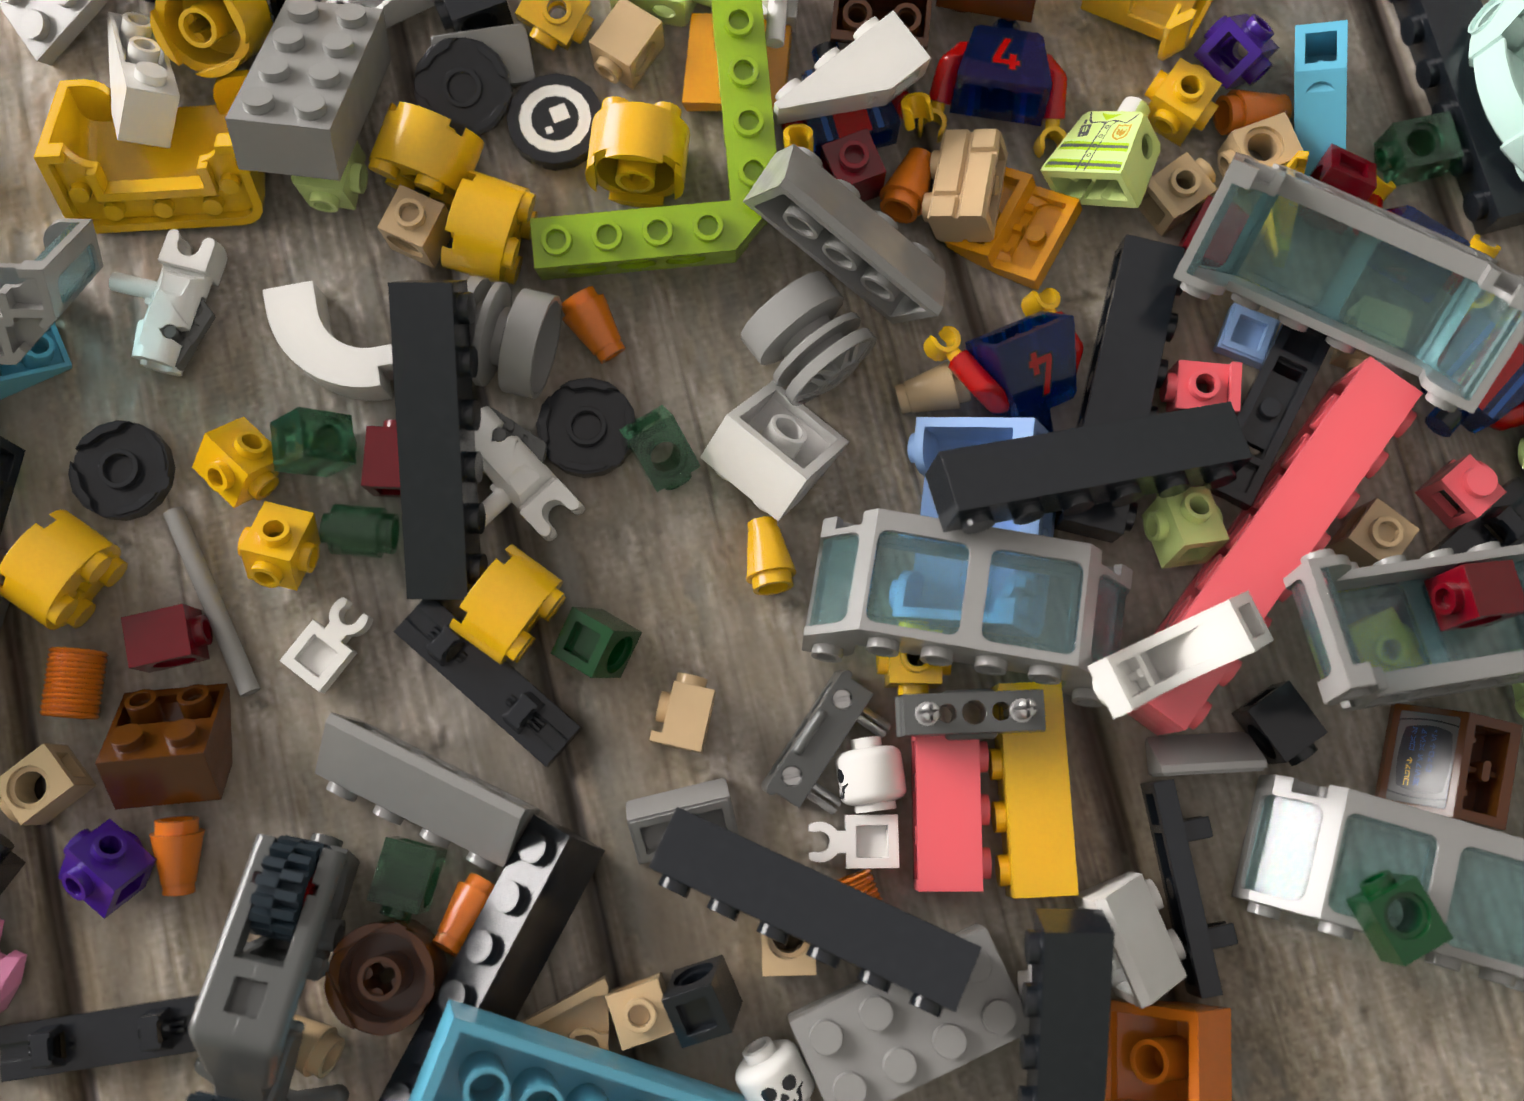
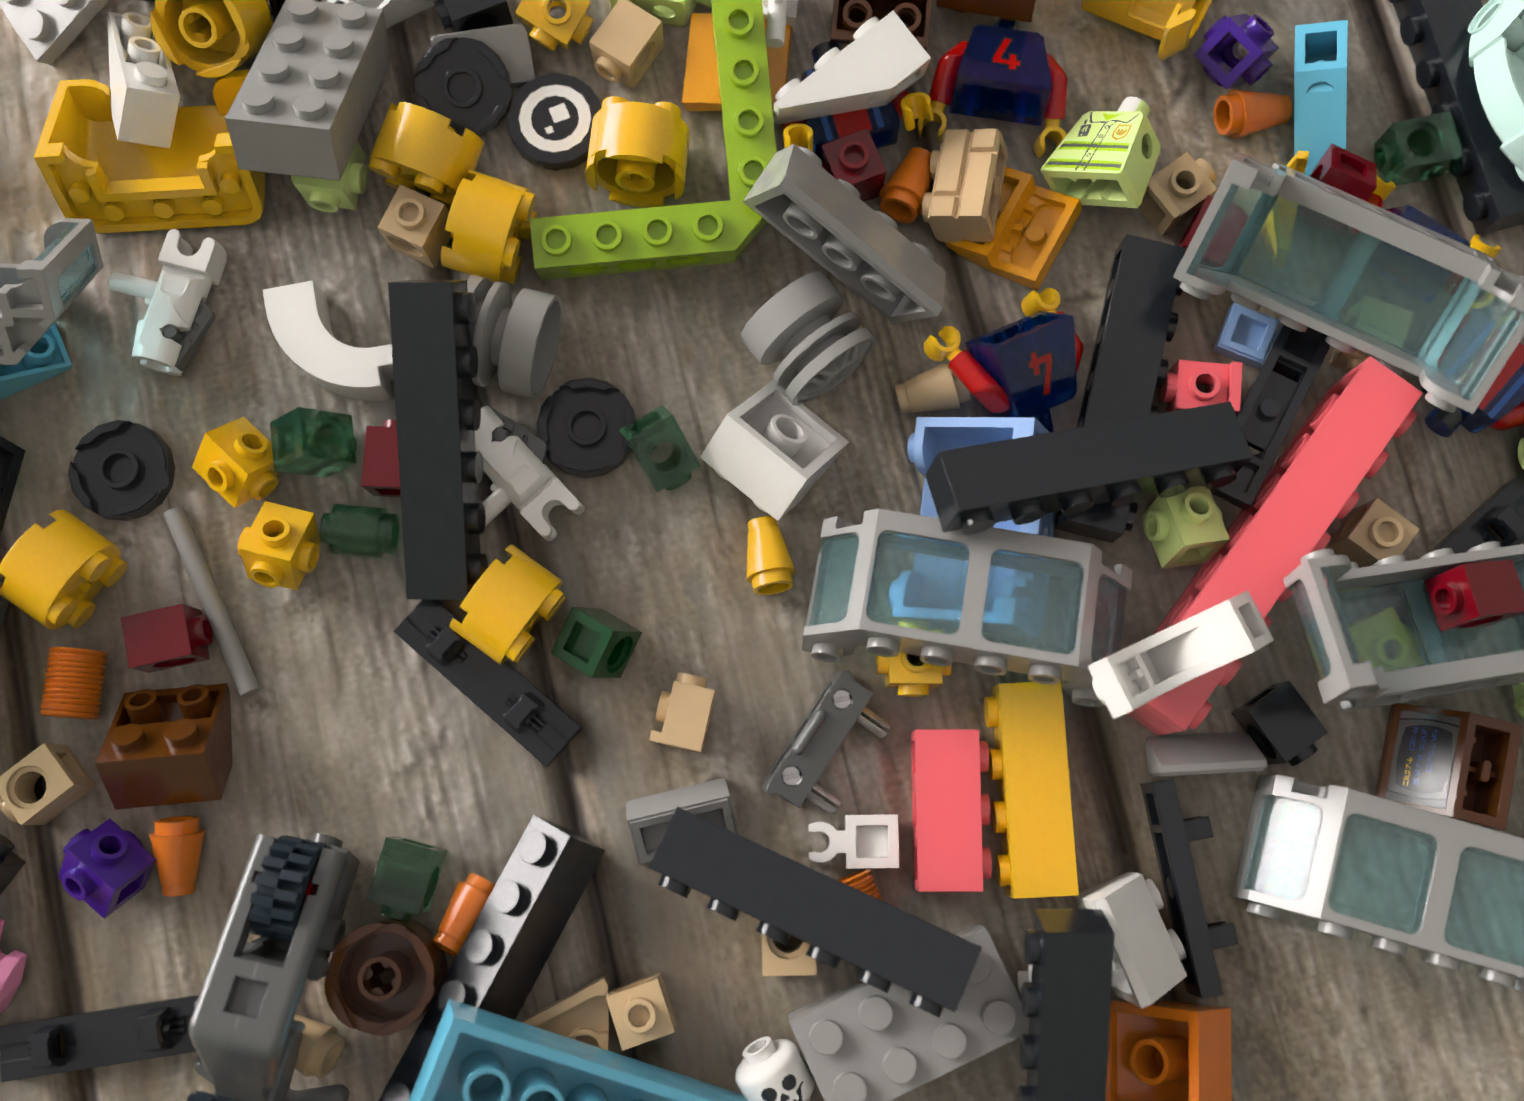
(322, 651): white plate -> none
(422, 790): light grey slope -> none
(593, 323): orange cone -> none
(702, 1001): black brick -> none
(870, 775): white head -> none
(919, 713): dark grey piece -> none
(1181, 100): yellow brick -> none
(1270, 138): tan brick -> none
(1421, 924): dark green brick -> none
(1468, 483): coral brick -> none

